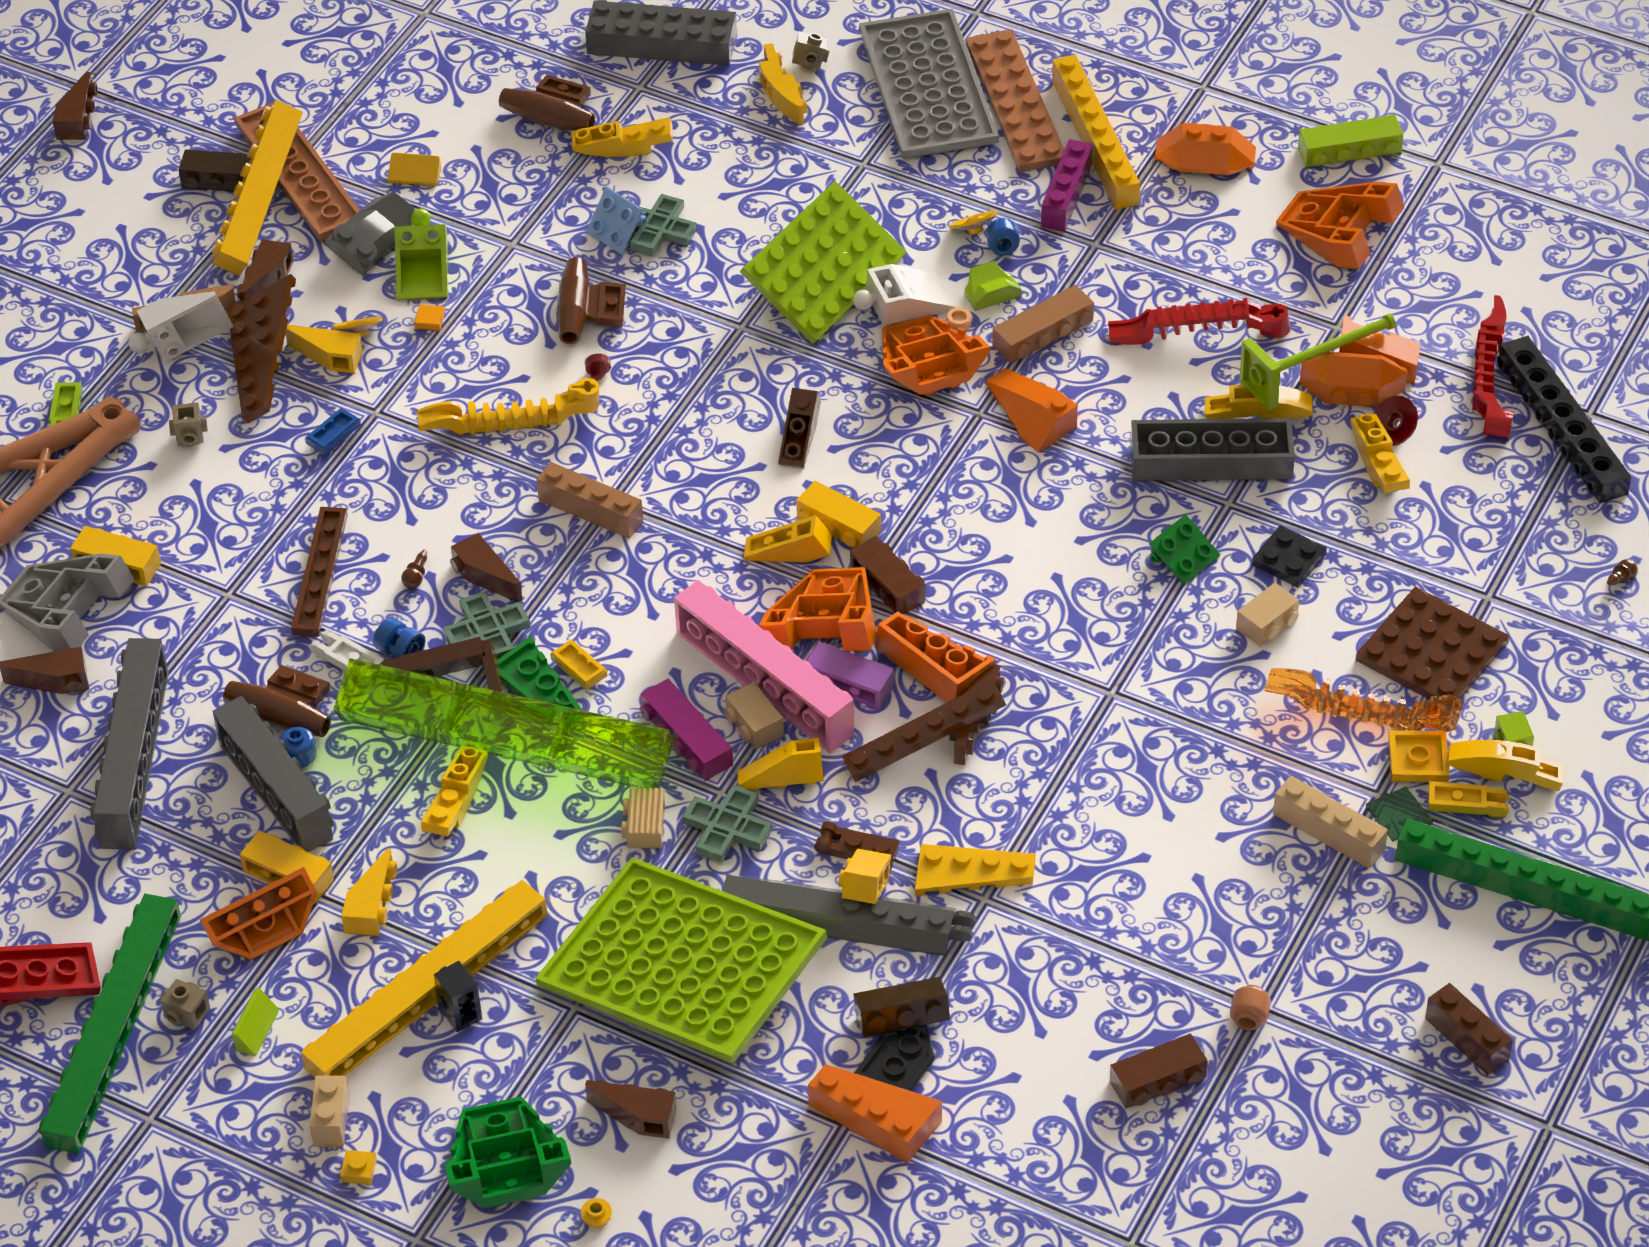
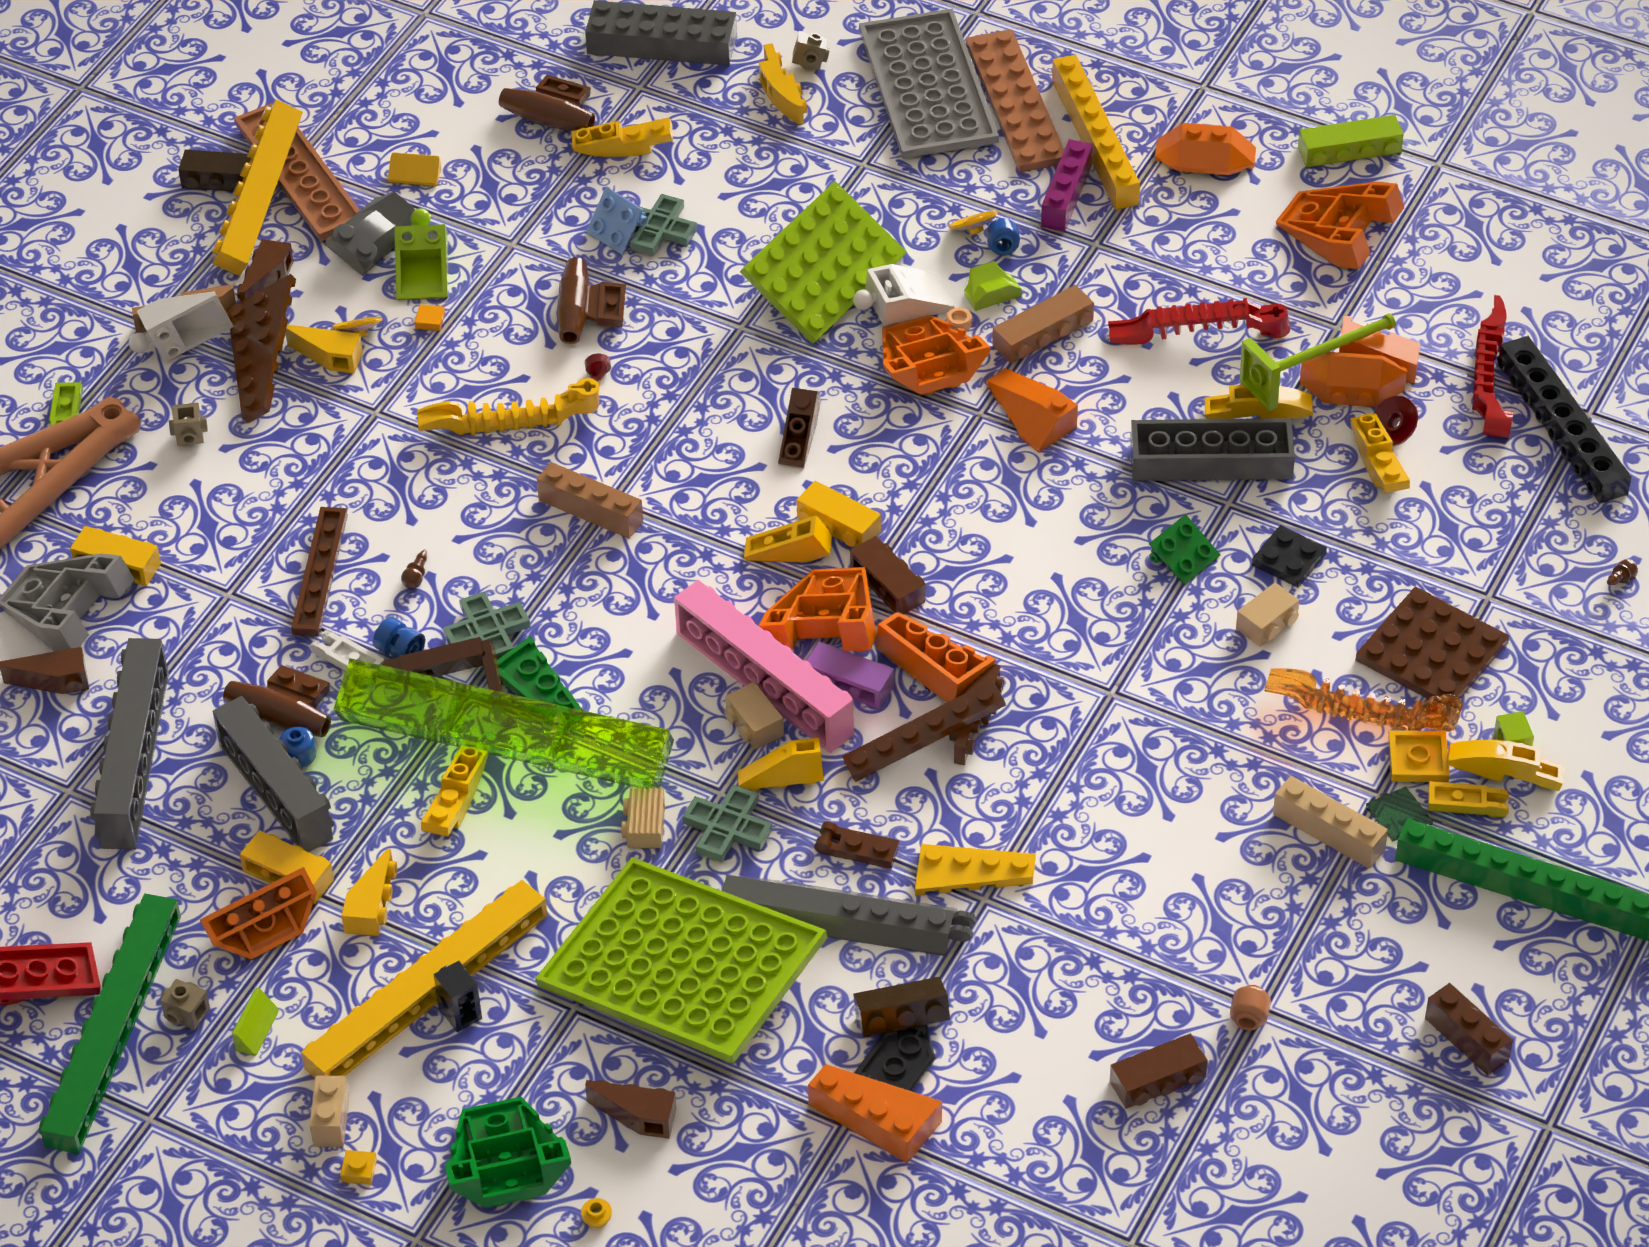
(73, 111): reddish brown slope -> none
(333, 431): blue plate -> none
(484, 568): reddish brown slope -> none
(578, 664): yellow plate -> none
(692, 734): magenta brick -> none
(865, 876): yellow brick -> none

